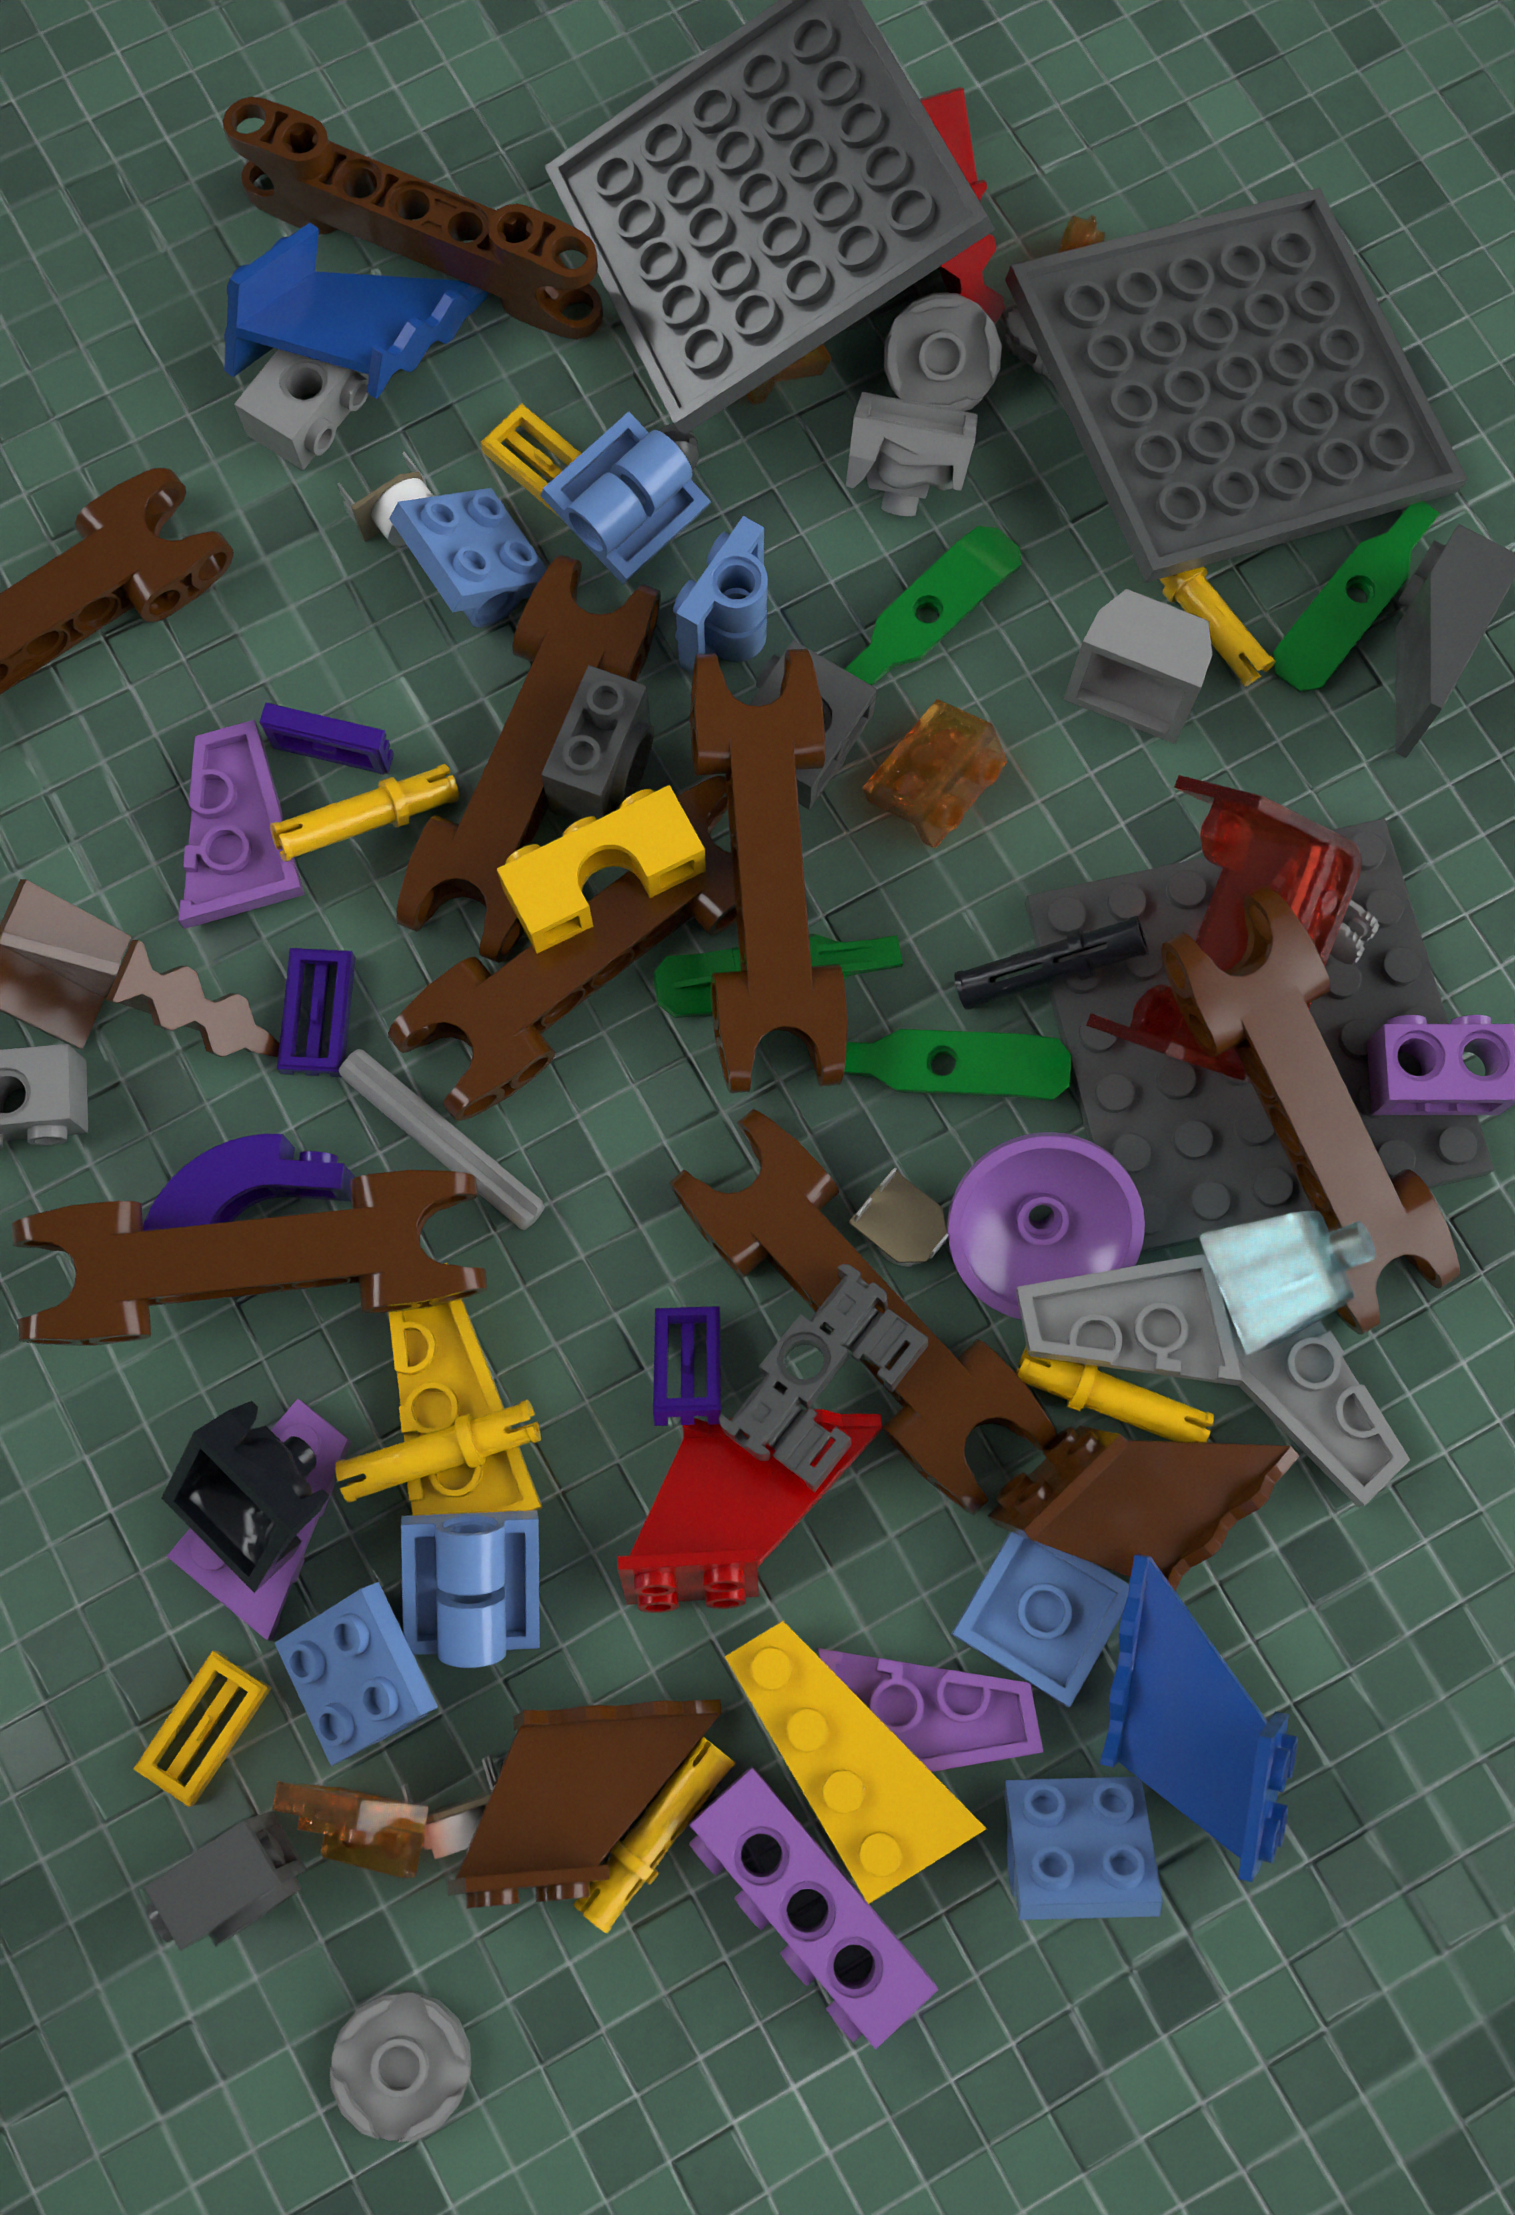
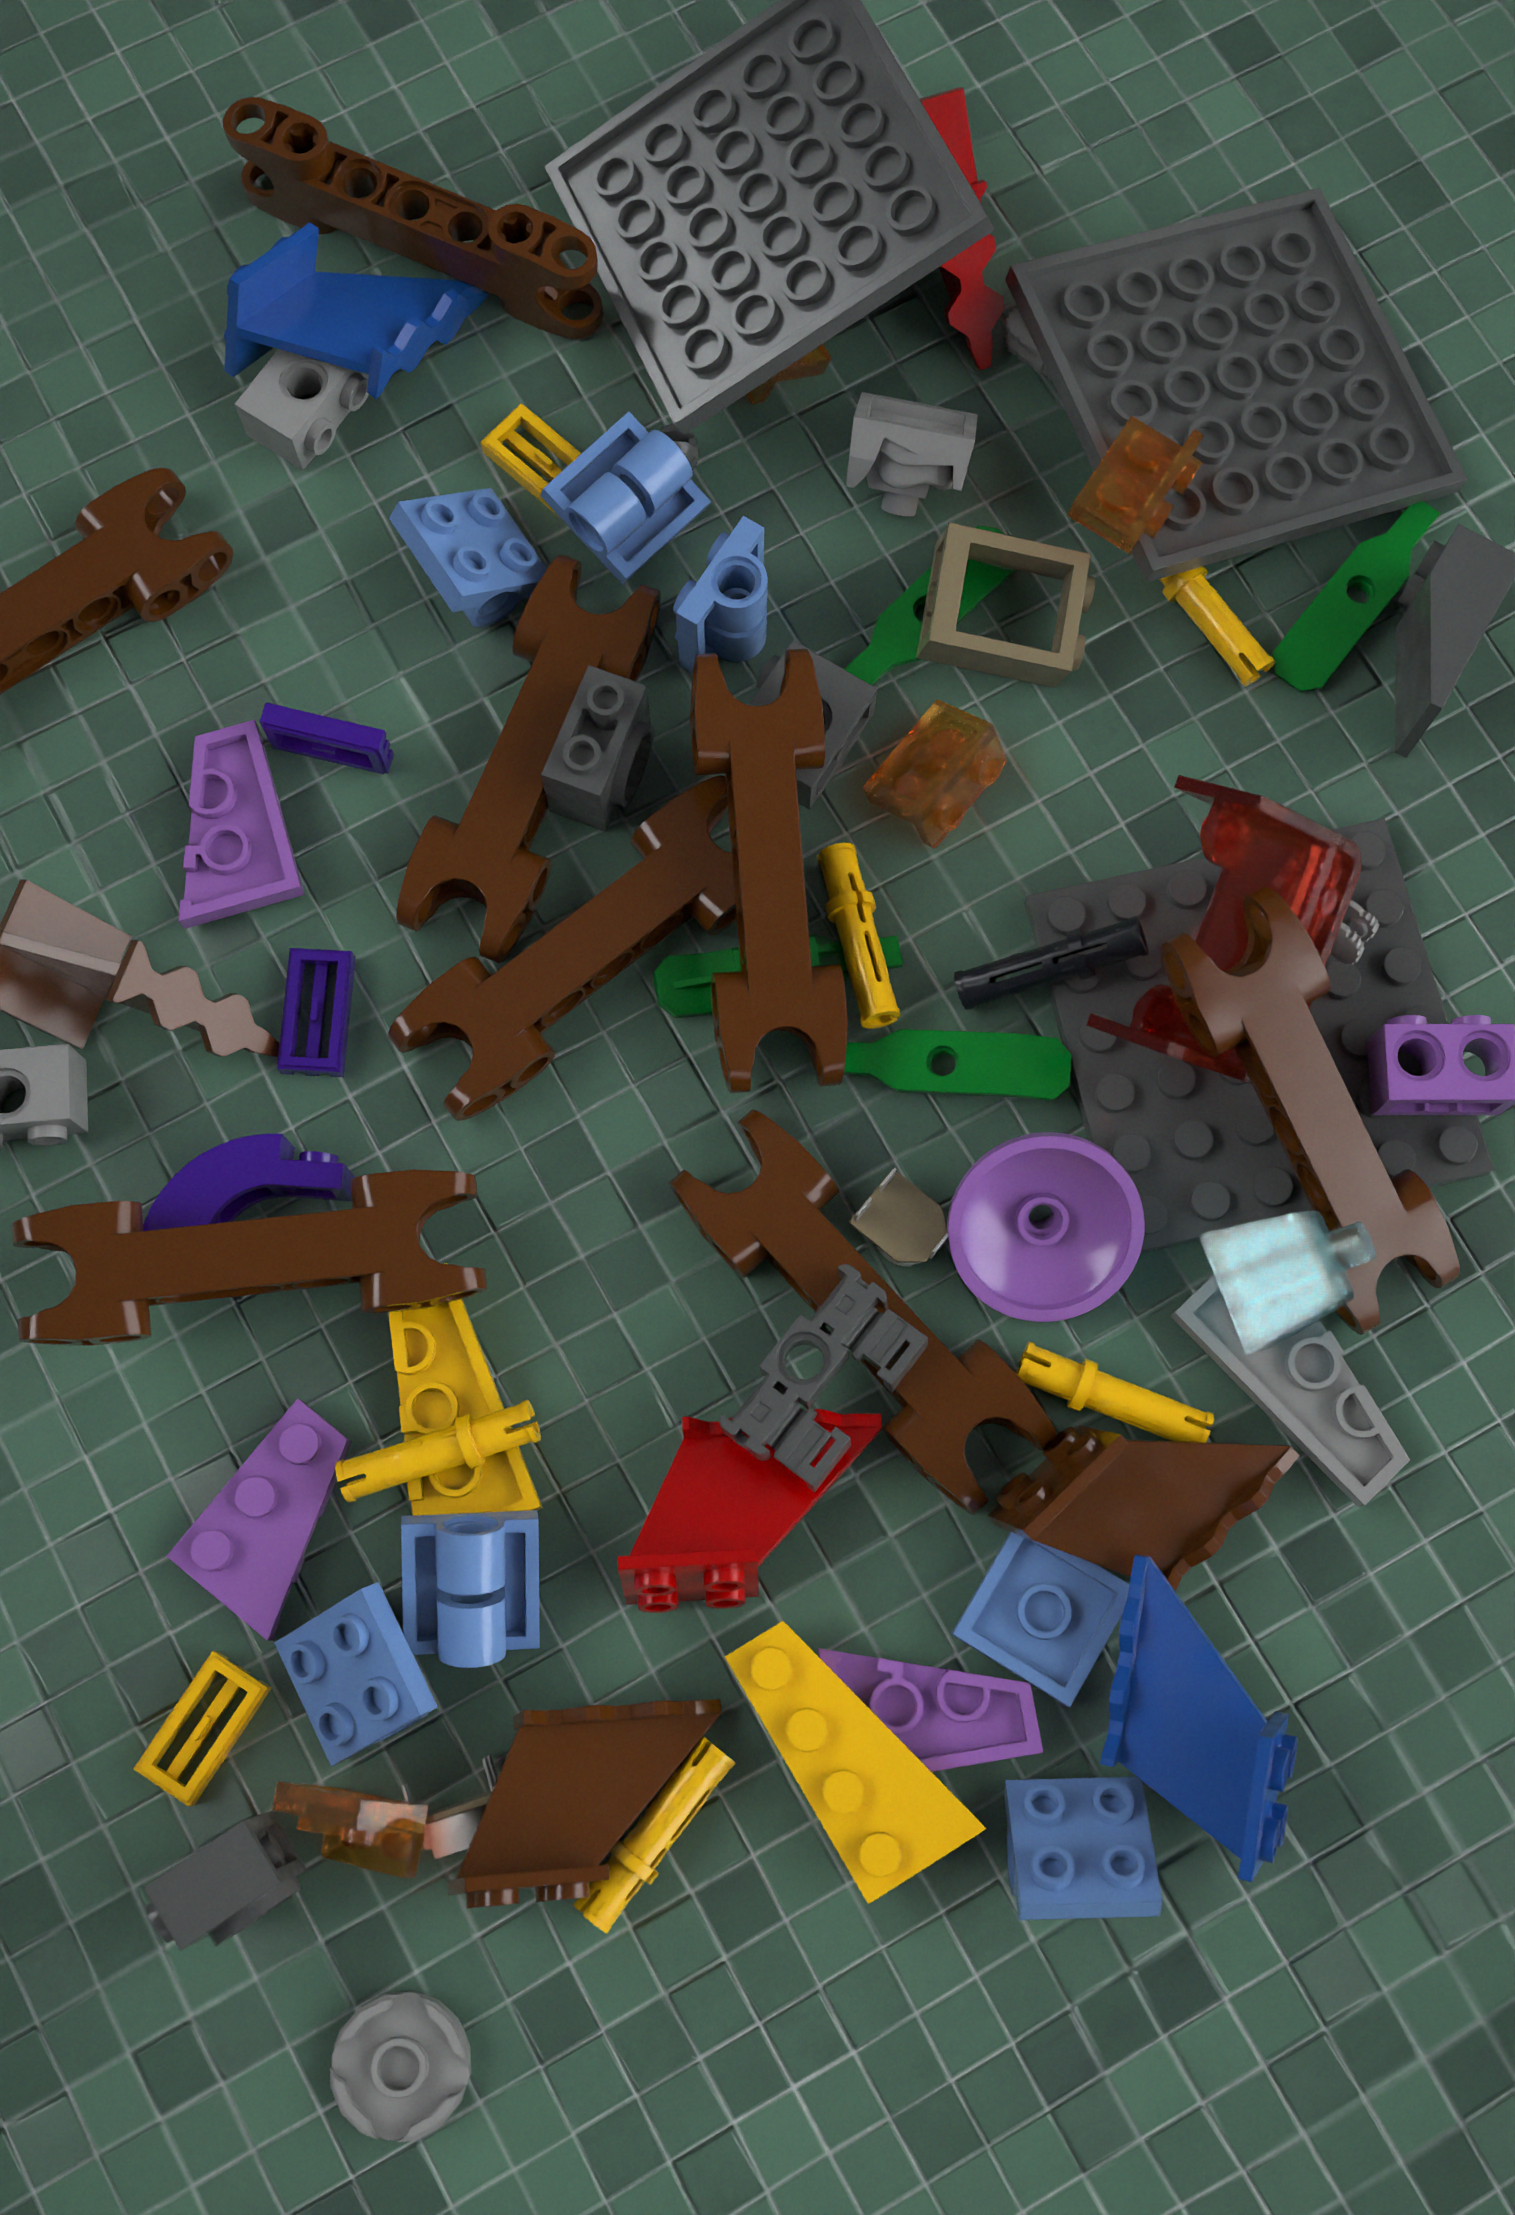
(245, 1493): black brick -> none
(375, 509): piece -> none
(387, 804): yellow pin -> none
(441, 1138): light grey axle -> none
(644, 836): yellow arch -> none
(688, 1405): dark purple tile -> none
(851, 910): none -> yellow pin
(896, 1979): medium lavender brick -> none
(942, 352): light grey tile -> none
(945, 645): none -> dark tan window
(1080, 233): clear orange plate -> none
(1132, 483): none -> clear orange bracket
(1135, 1318): light grey wing -> none
(1142, 664): light grey brick -> none

